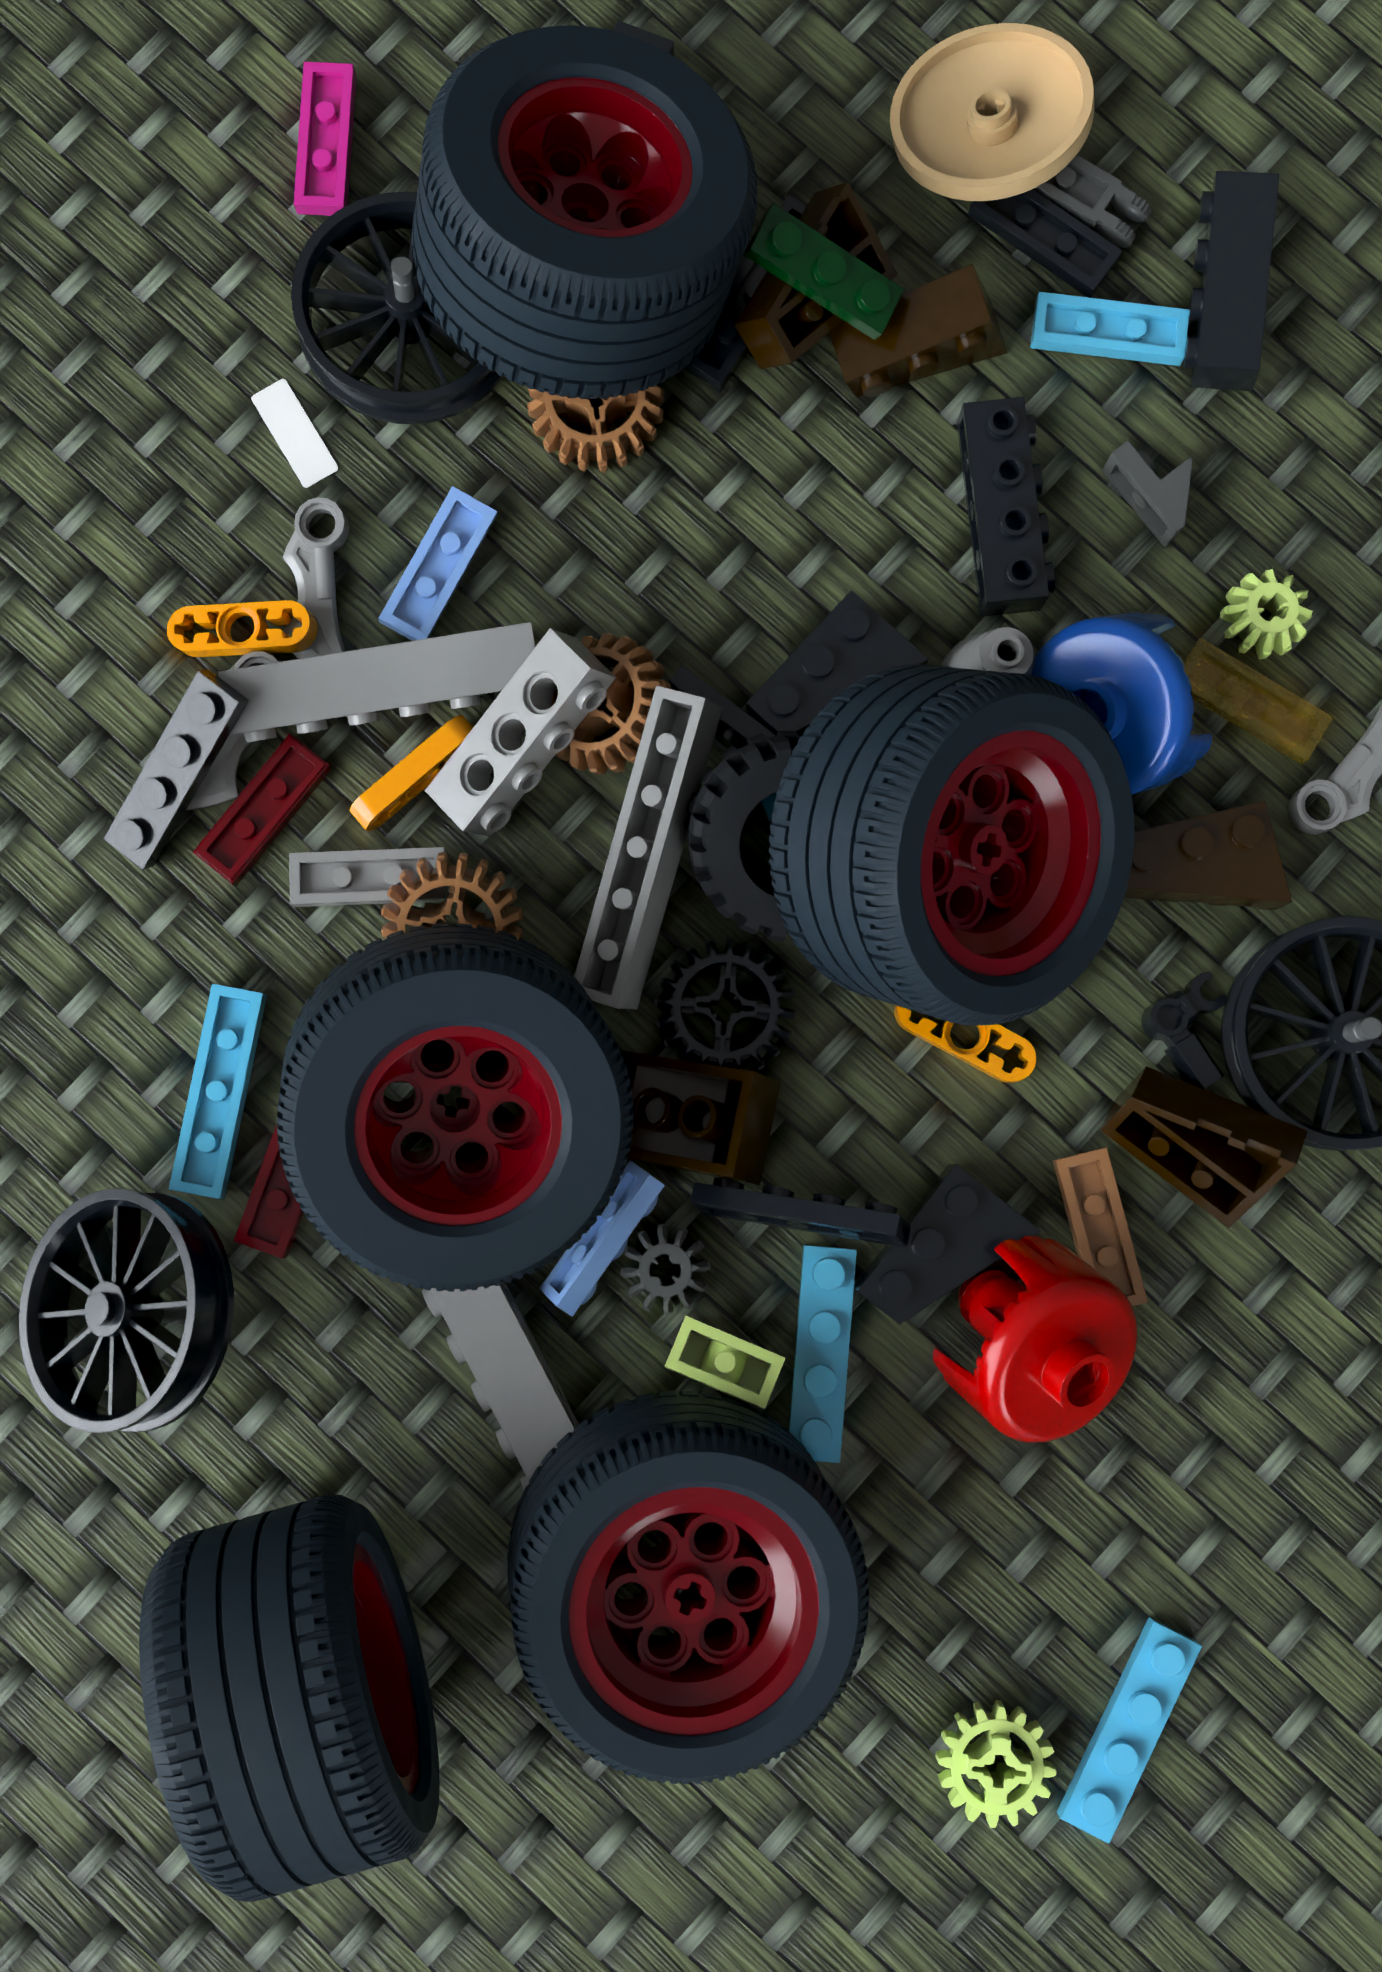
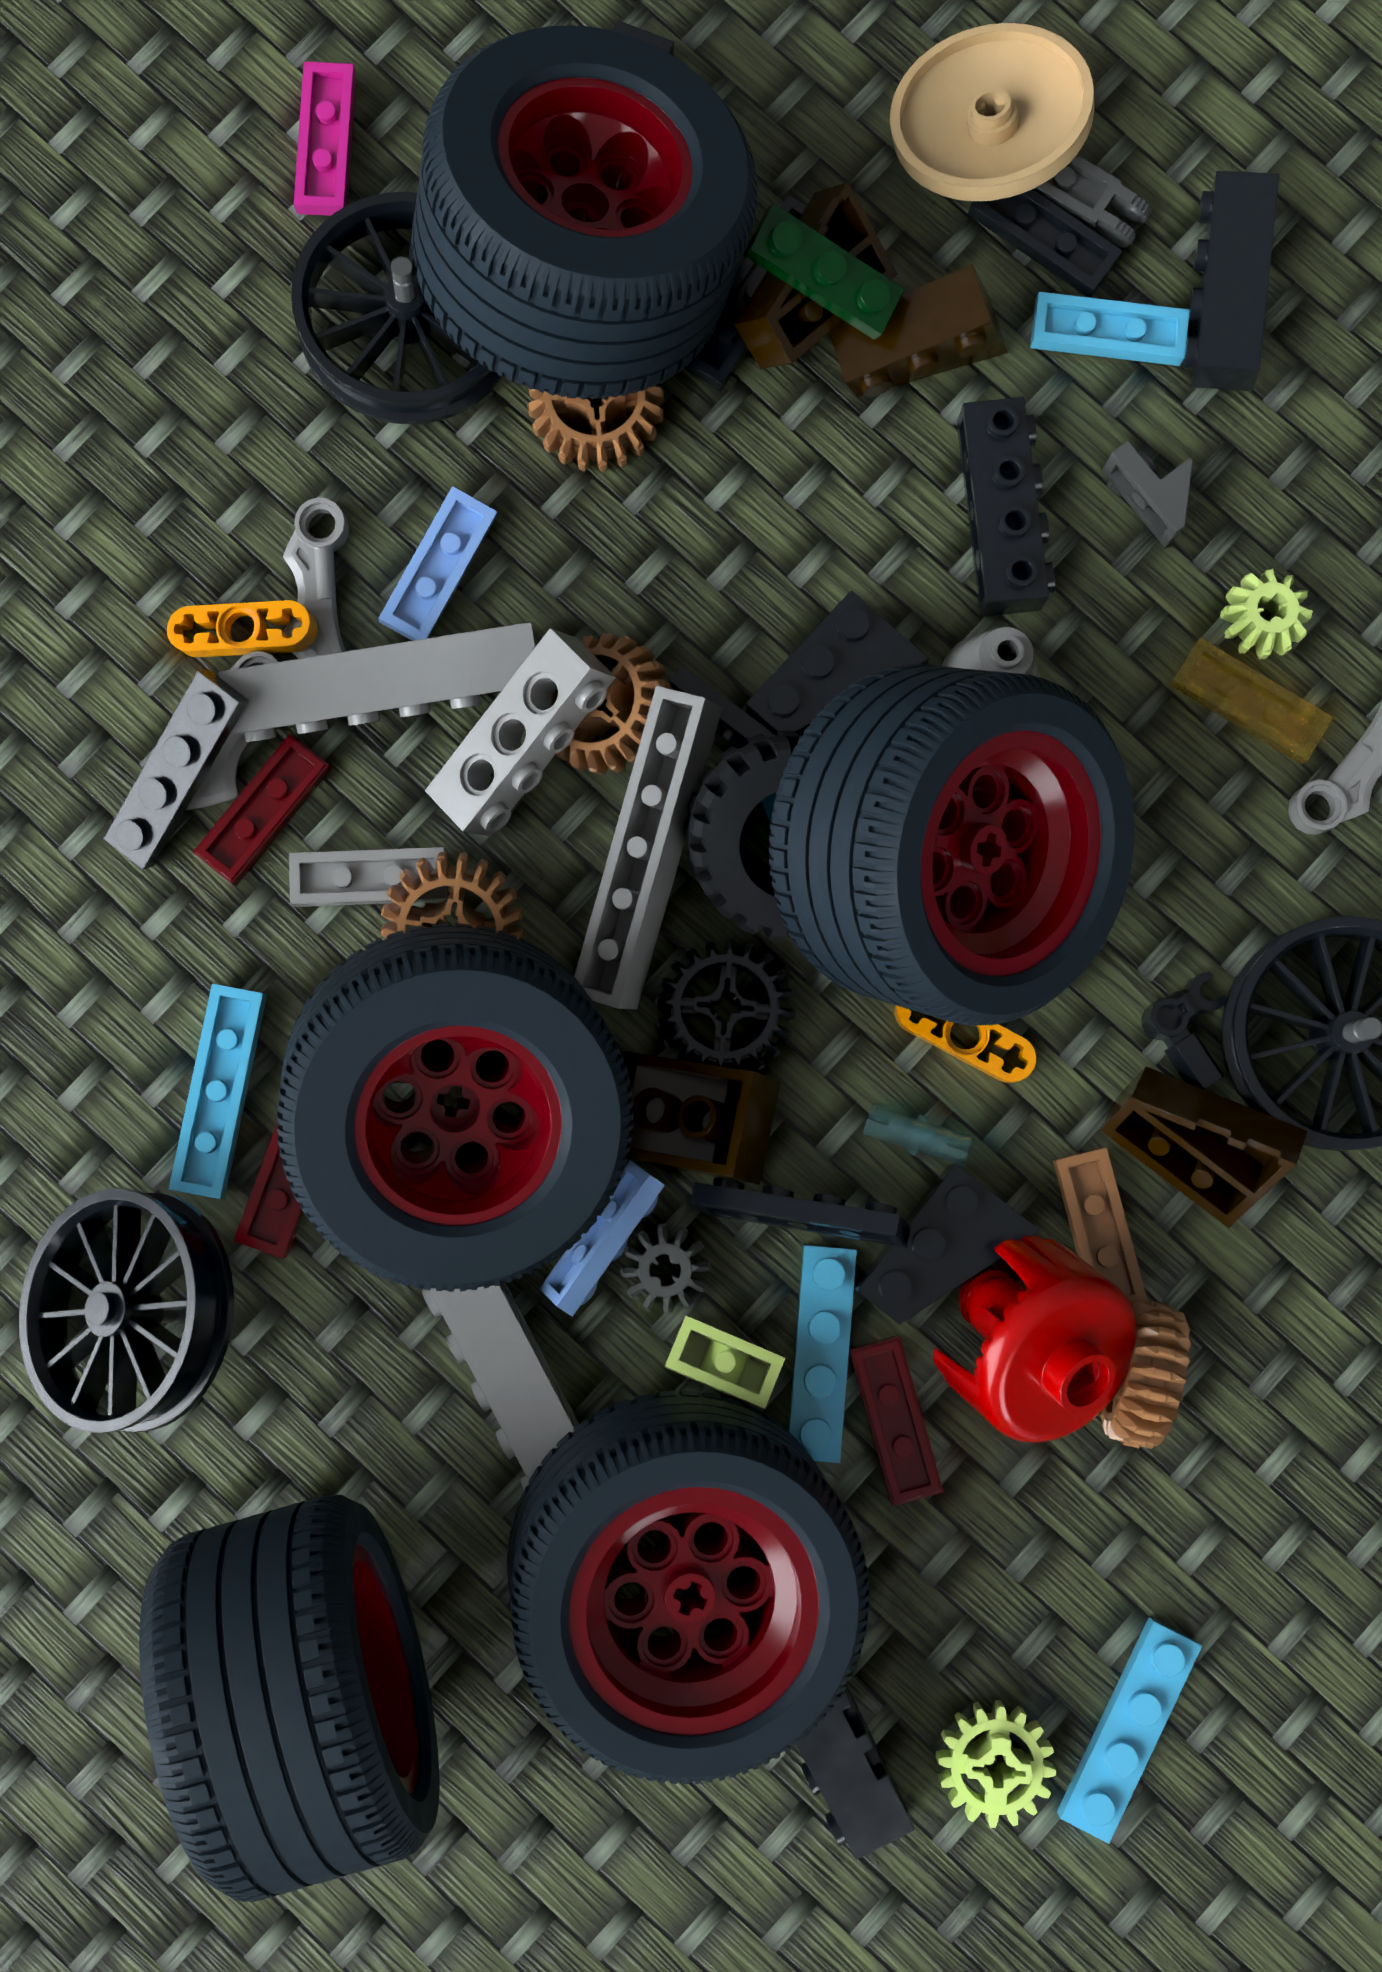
(294, 433): white sticker -> none
(409, 775): light orange beam -> none
(853, 1780): none -> black wedge
(895, 1420): none -> dark red tile
(917, 1135): none -> clear light blue pin
(1135, 690): blue piece -> none
(1155, 1379): none -> medium nougat gear
(1211, 860): dark brown wedge -> none

